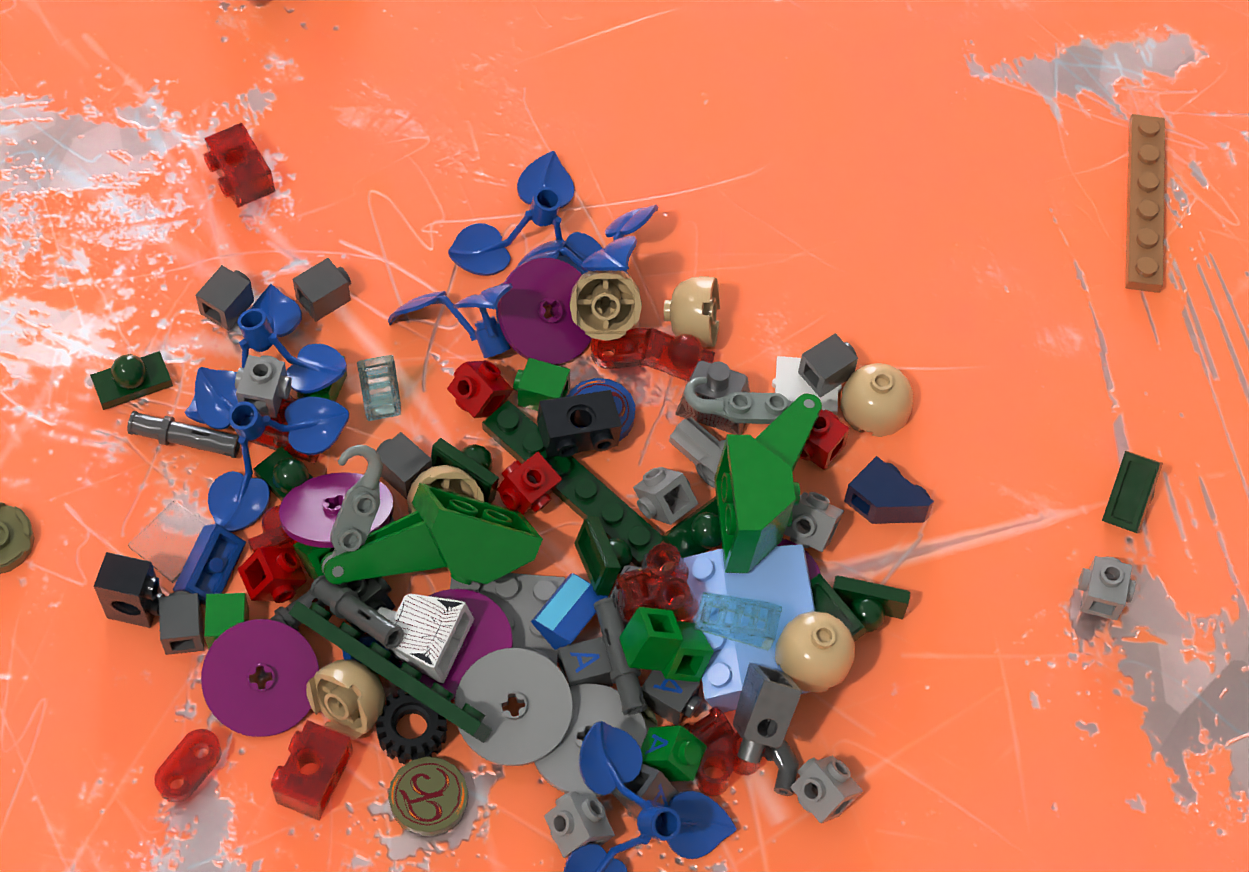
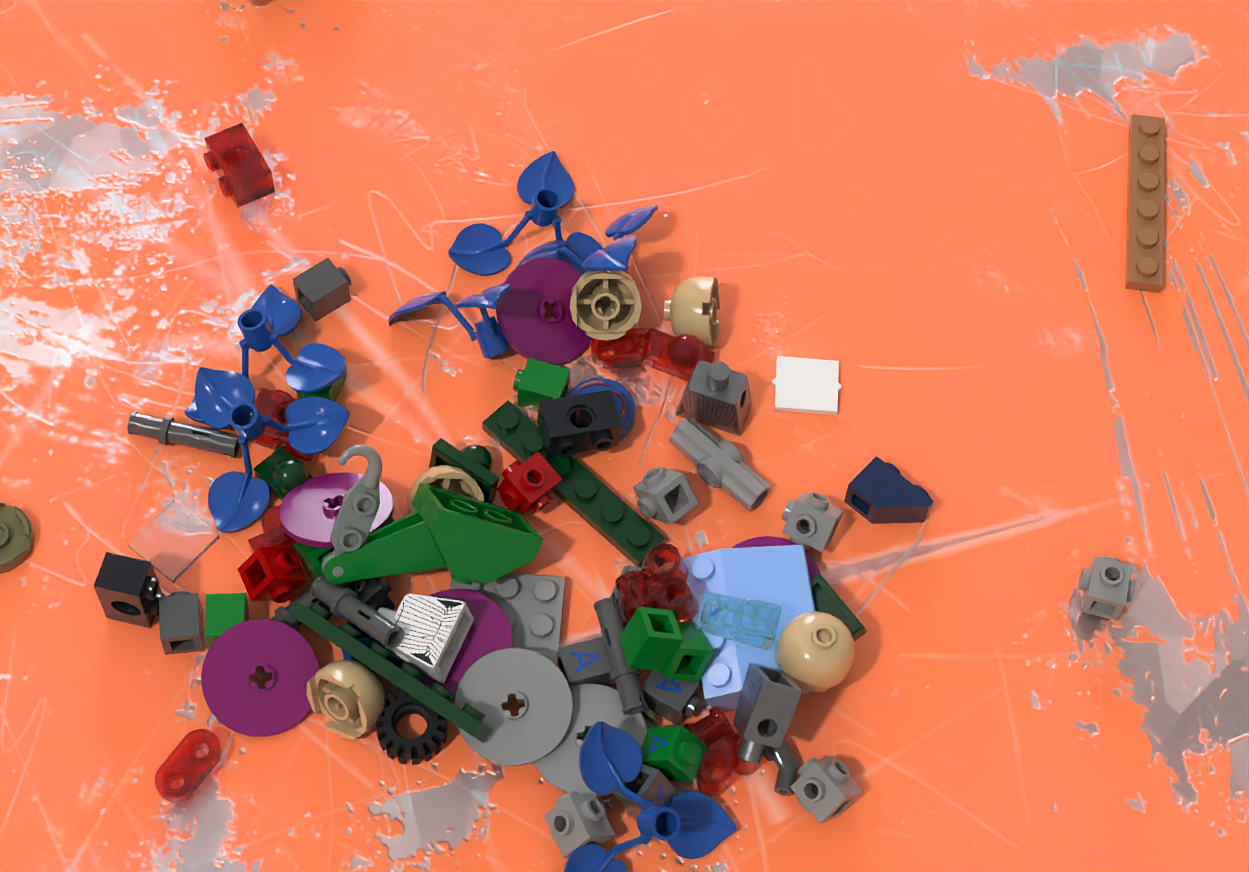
(131, 379): dark green tile -> none
(210, 562): blue slope -> none
(225, 297): dark grey brick -> none
(263, 384): light grey brick -> none
(311, 792): clear red brick -> none
(379, 391): clear light blue slope -> none
(402, 462): dark grey brick -> none
(428, 796): olive tile -> none
(479, 388): red brick -> none
(567, 611): slope -> none
(601, 556): dark green tile -> none
(697, 531): dark green tile -> none
(756, 473): green slope -> none
(825, 440): red brick -> none
(828, 364): dark grey brick -> none
(871, 601): dark green tile -> none
(877, 399): tan cylinder -> none
(1132, 491): dark green tile -> none

